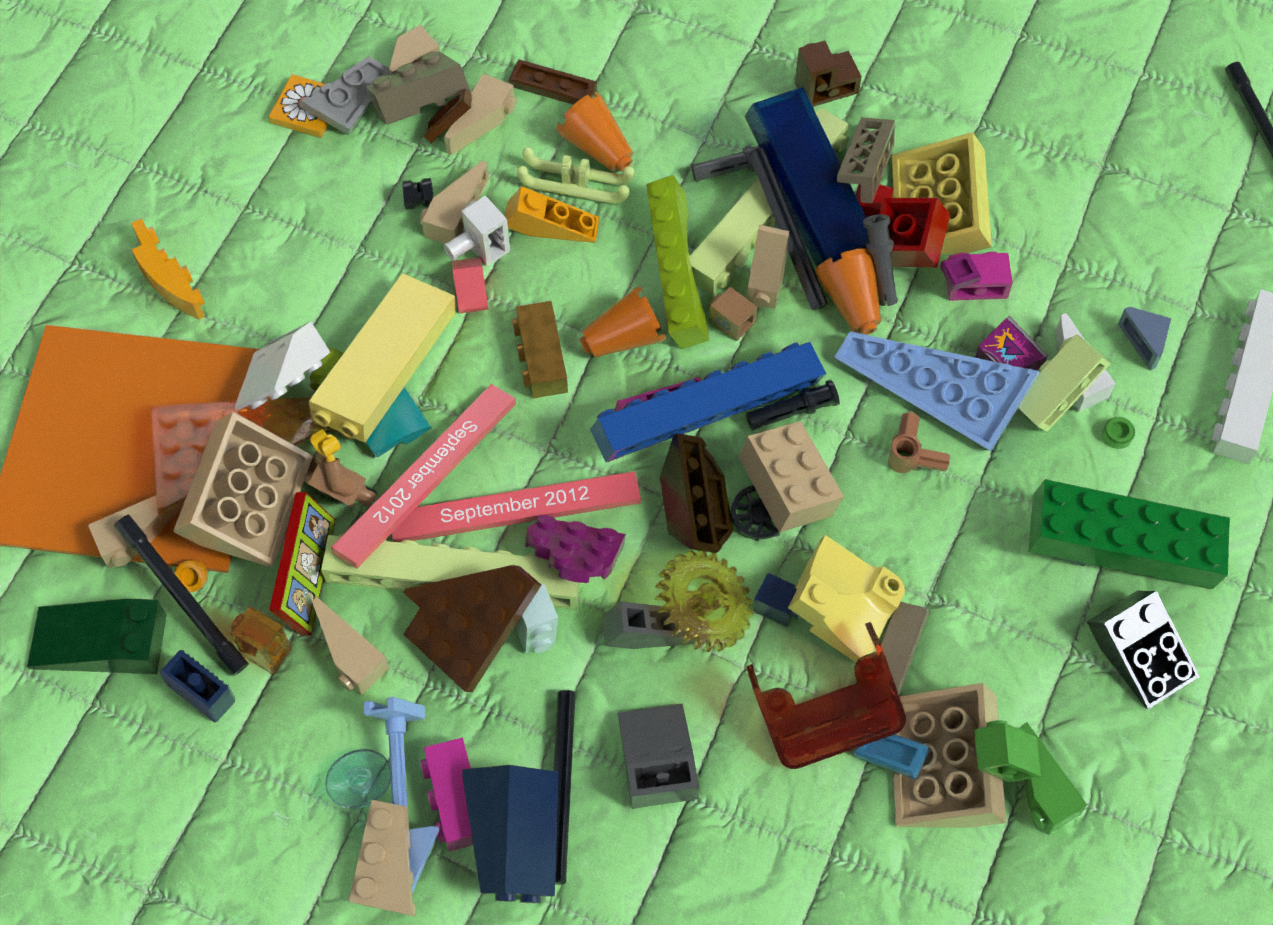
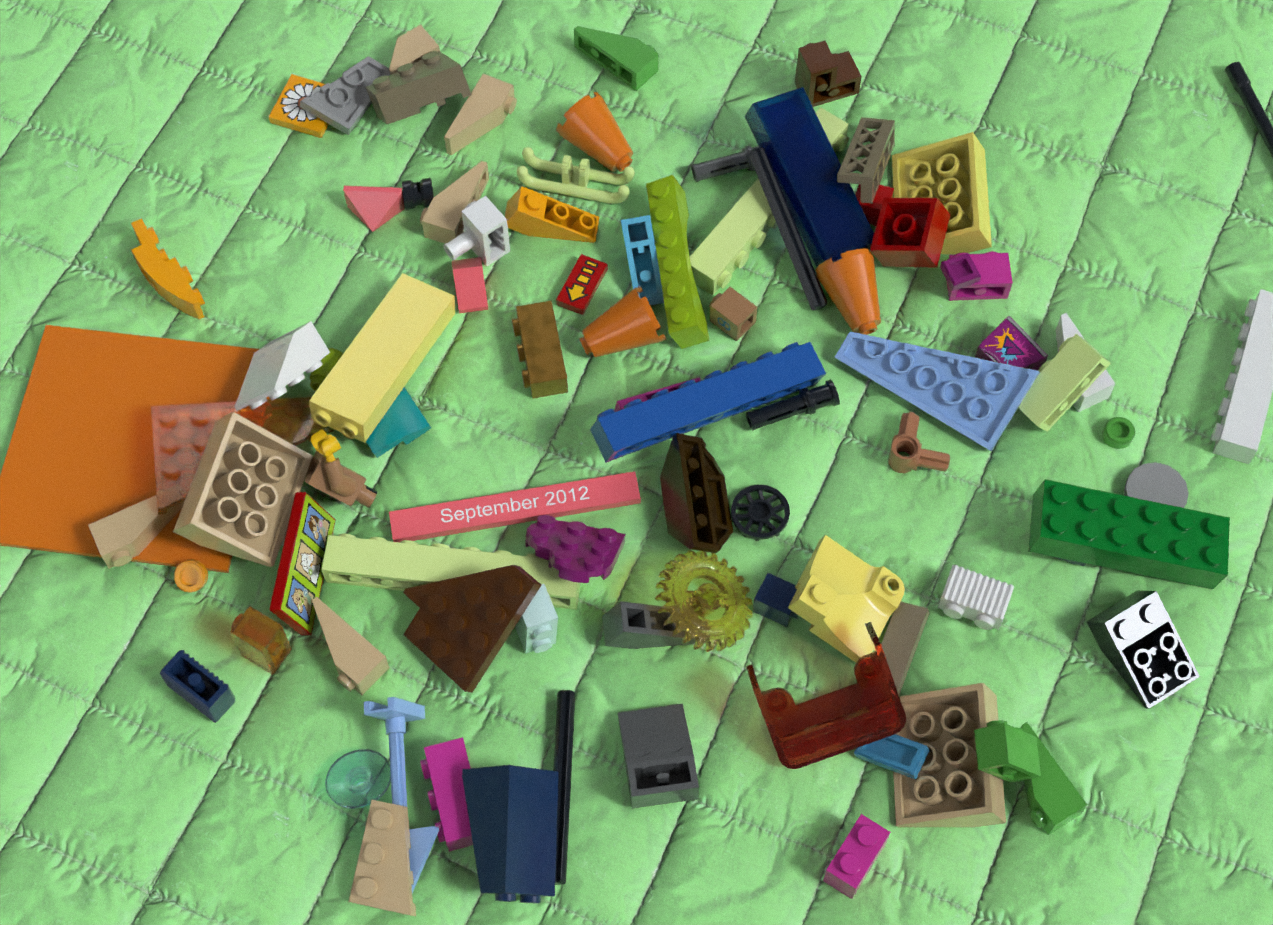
(99, 637): dark green slope -> none
(223, 648): black piece -> none
(374, 204): none -> coral slope
(423, 476): coral tile -> none
(447, 115): reddish brown tile -> none
(551, 82): reddish brown tile -> none
(582, 284): none -> red tile
(619, 54): none -> bright green slope
(643, 258): none -> medium azure slope
(768, 266): tan slope -> none
(790, 476): tan brick -> none
(856, 856): none -> dark pink brick
(880, 247): dark grey pin -> none
(975, 598): none -> white brick
(1146, 333): sand blue slope -> none
(1157, 484): none -> light grey tile

